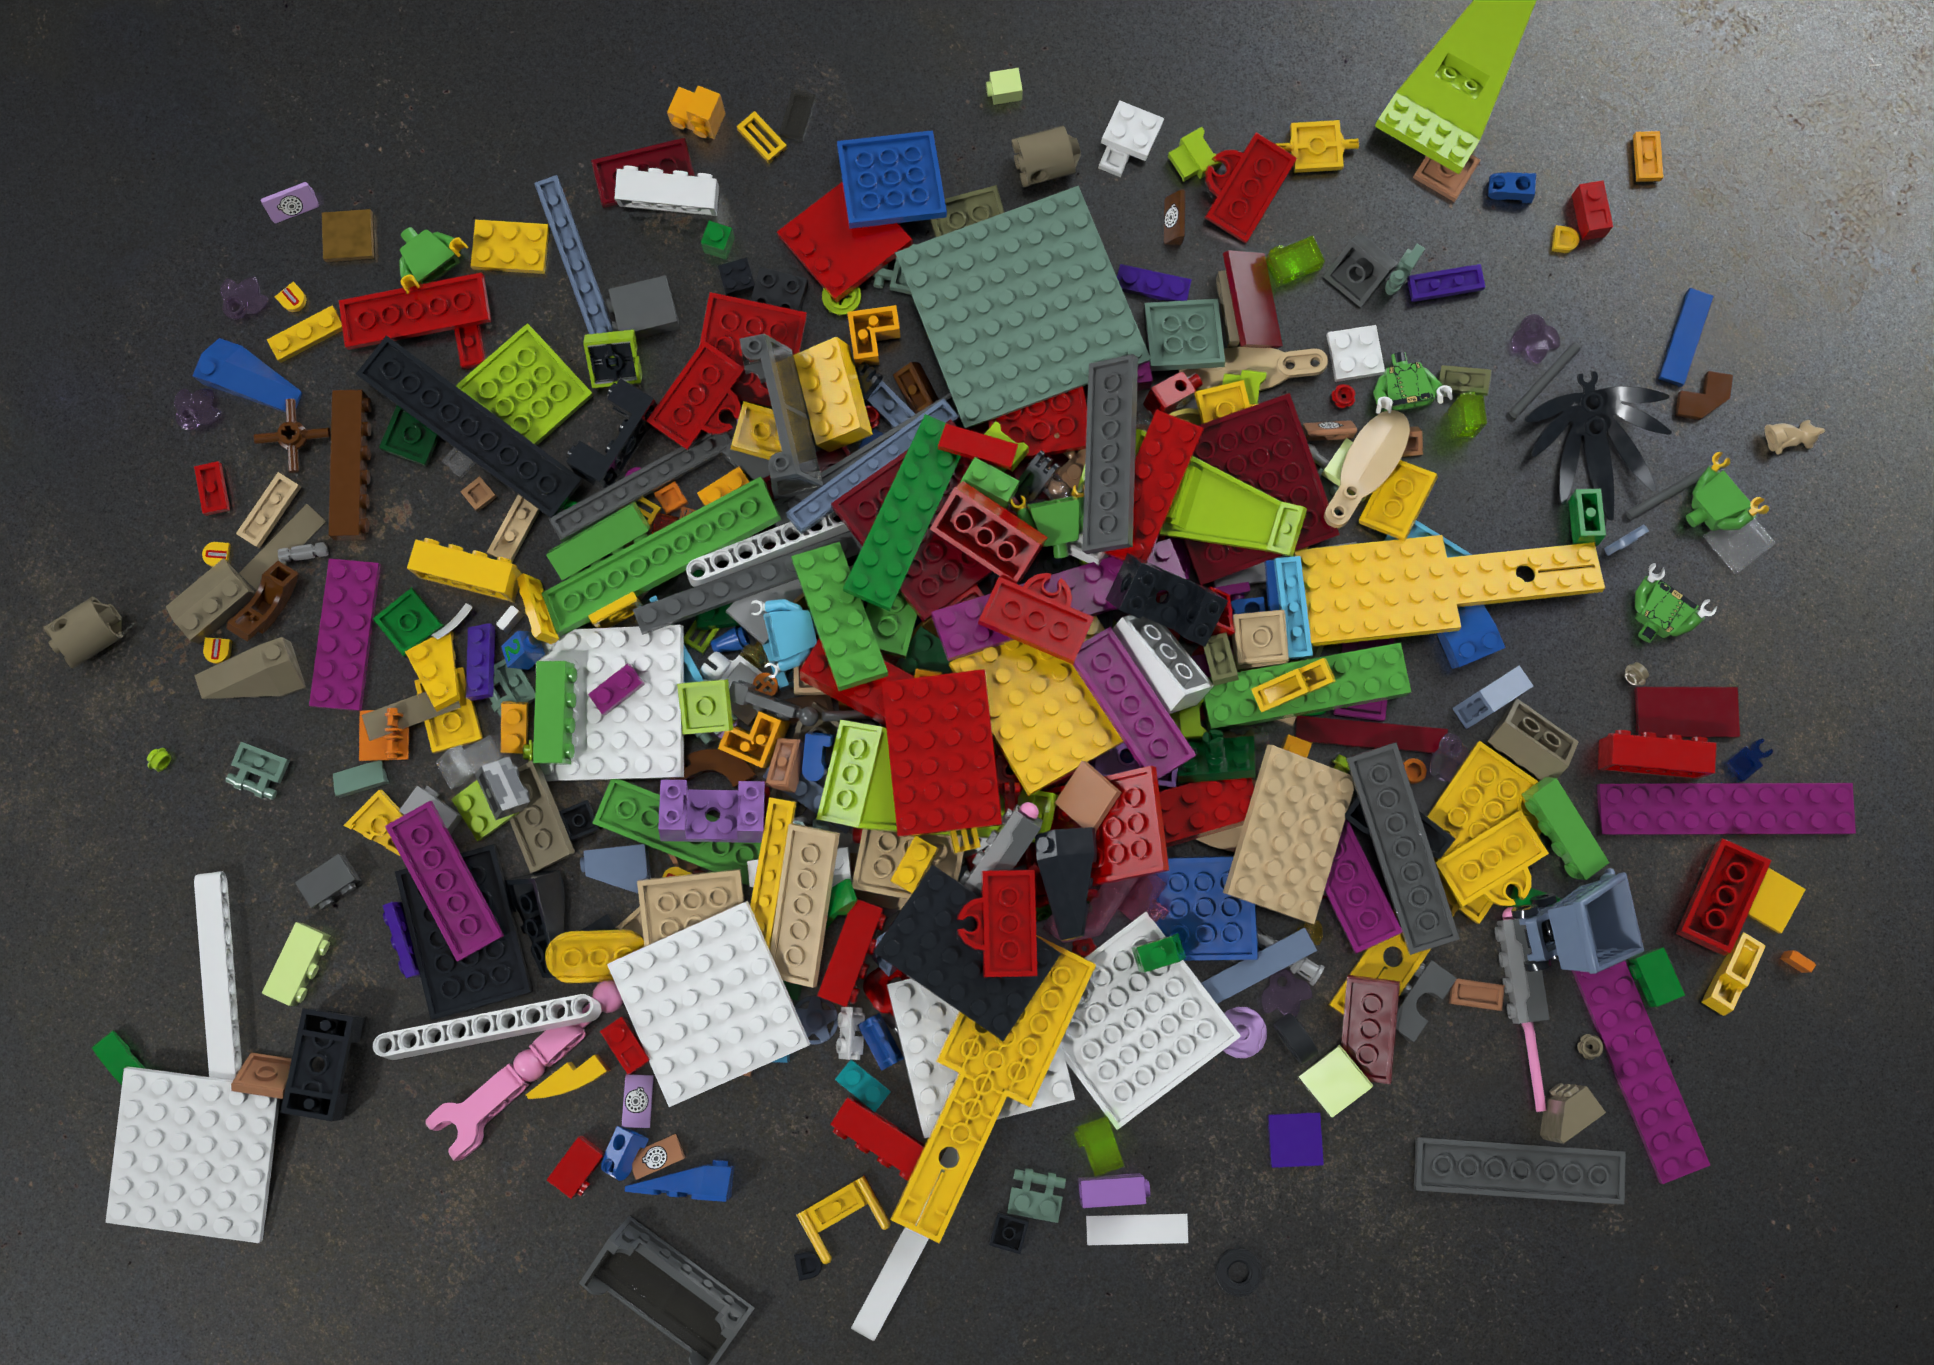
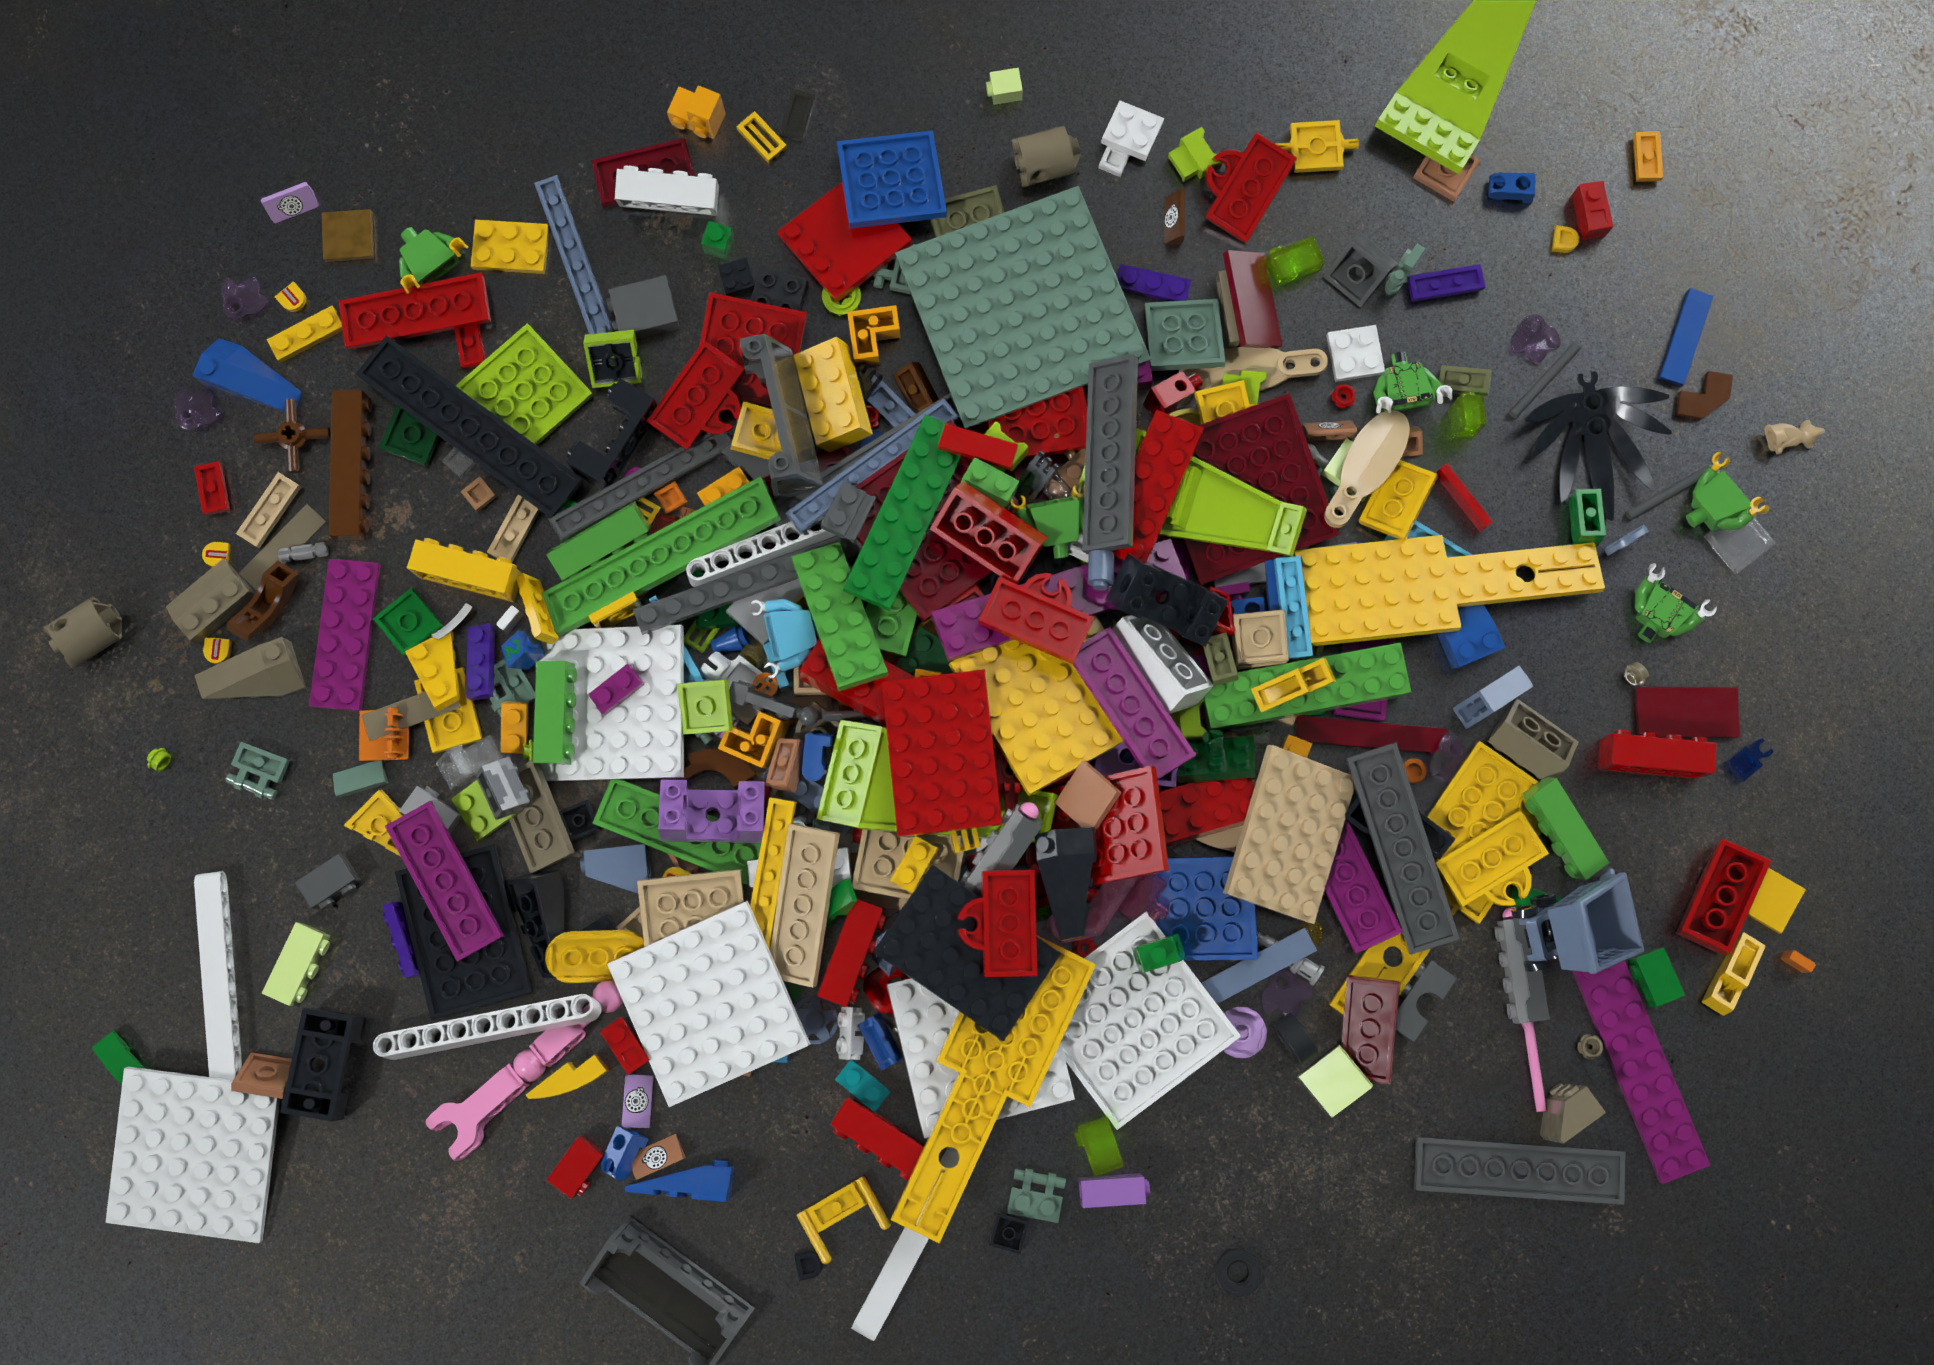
(848, 512): none -> dark grey plate
(1100, 569): none -> sand blue brick
(1137, 1229): white sticker -> none
(1295, 1139): dark purple tile -> none
(1341, 764): lime plate -> none
(1463, 497): none -> red tile
(1477, 994): nougat tile -> none
(1726, 809): magenta plate -> none

